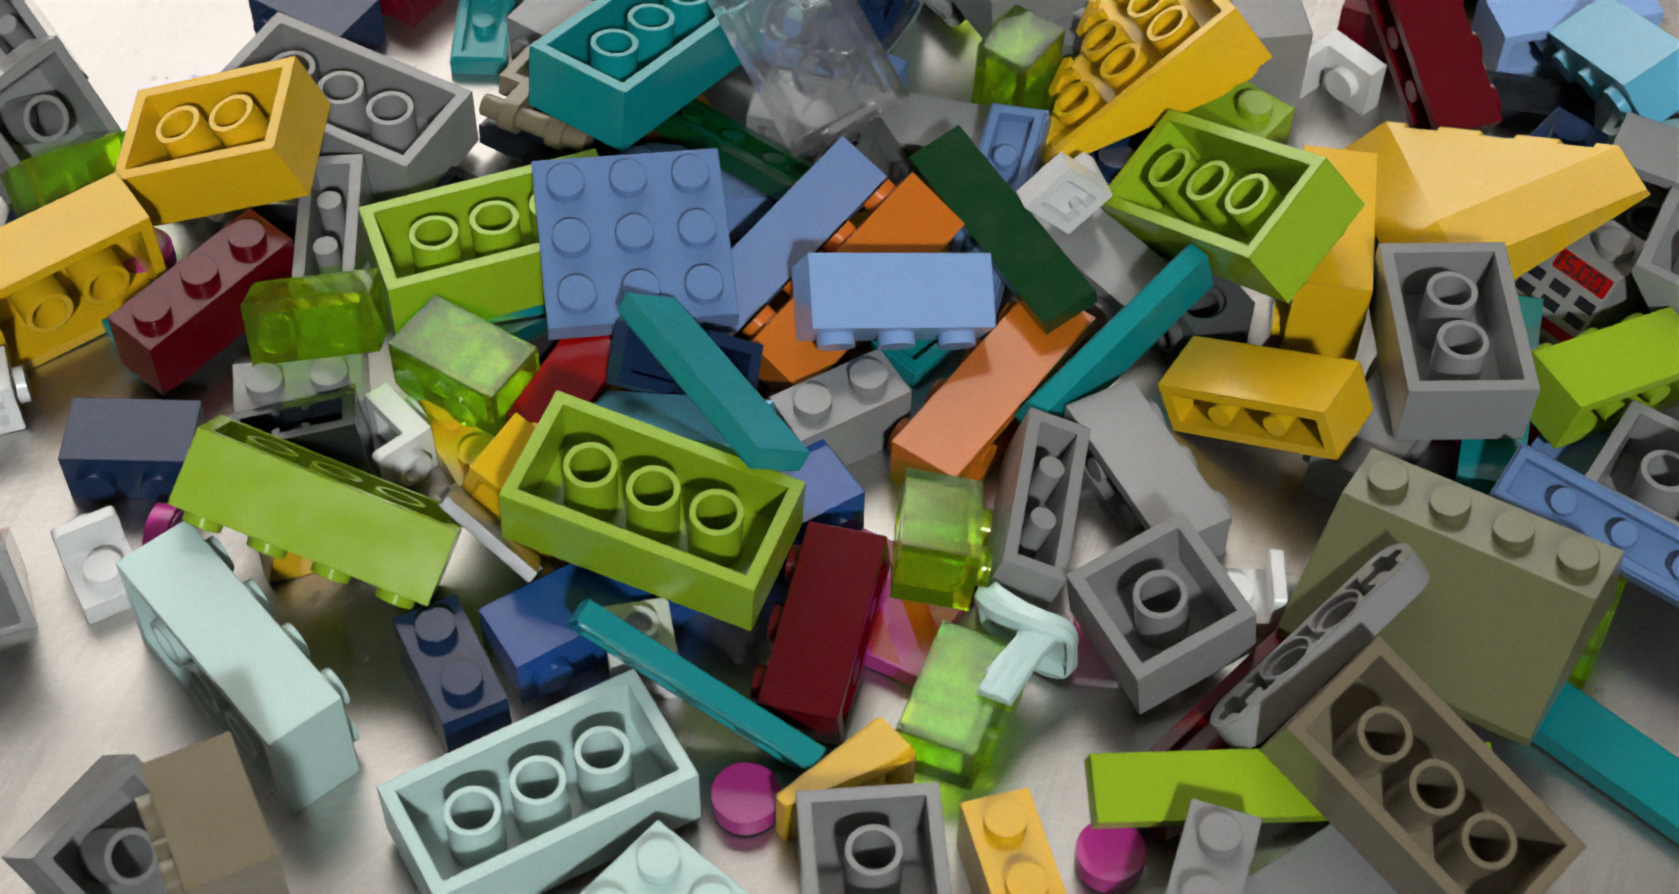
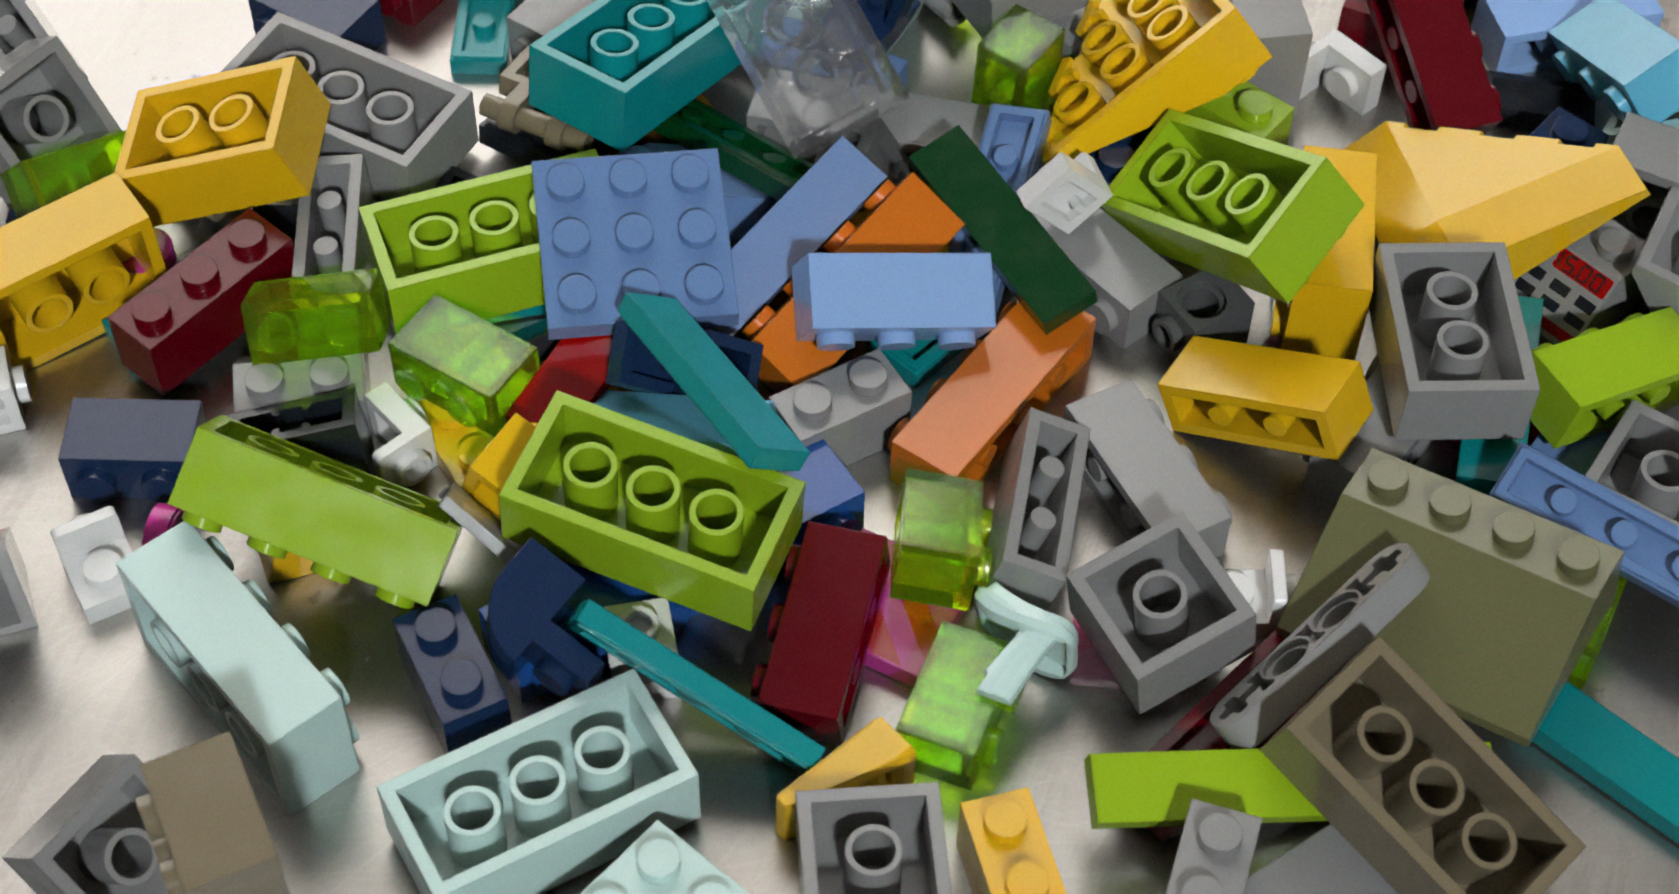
(524, 620): none -> dark blue brick
(745, 798): dark pink tile -> none
(1109, 858): dark pink tile -> none
(1126, 334): teal tile -> none

